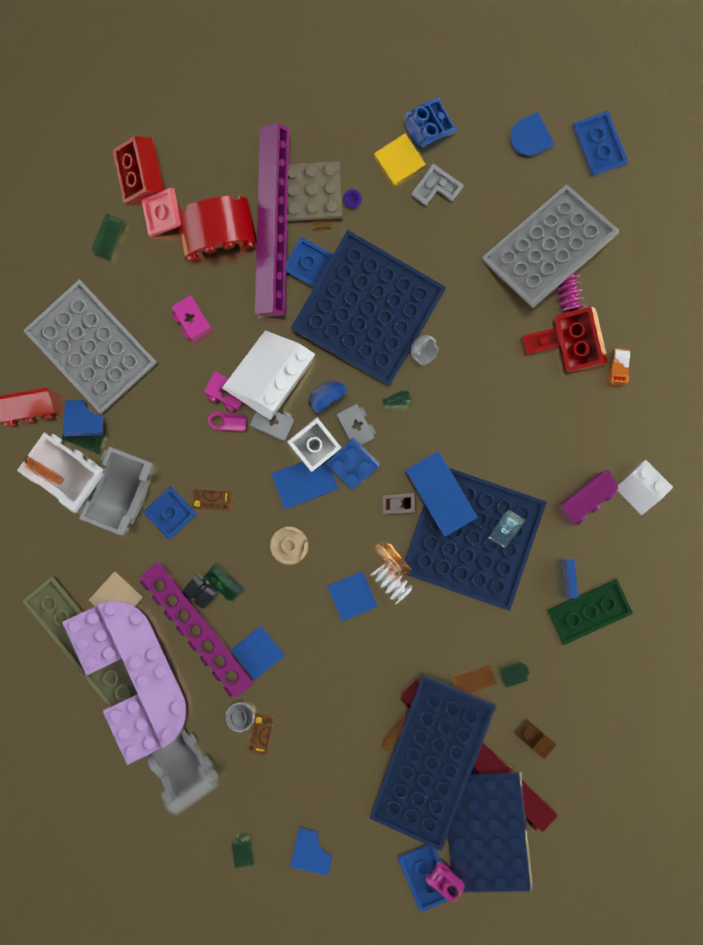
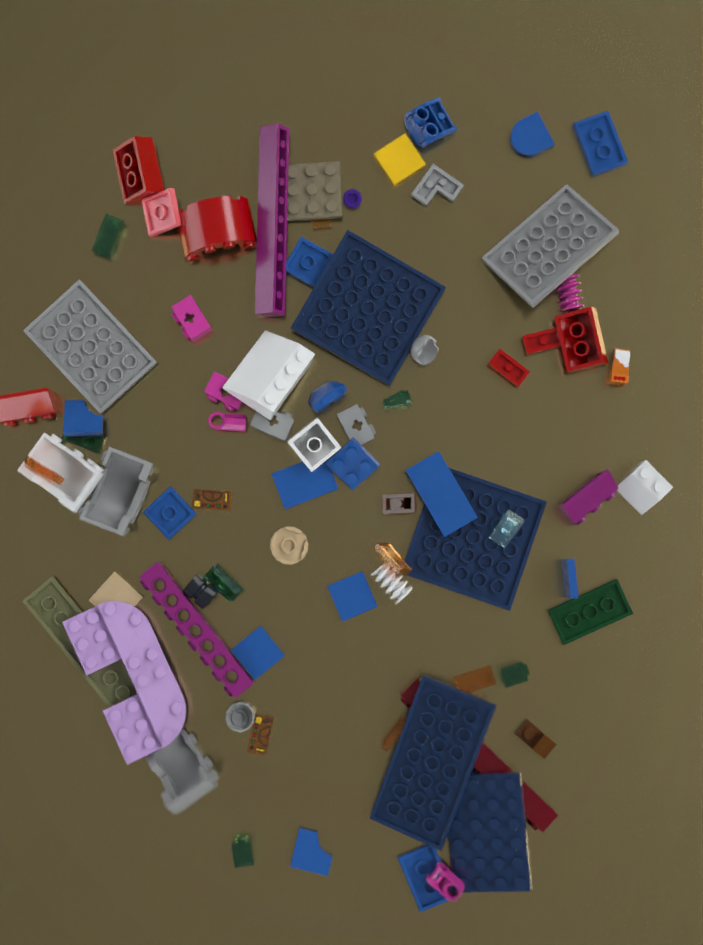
(508, 367): none -> red plate

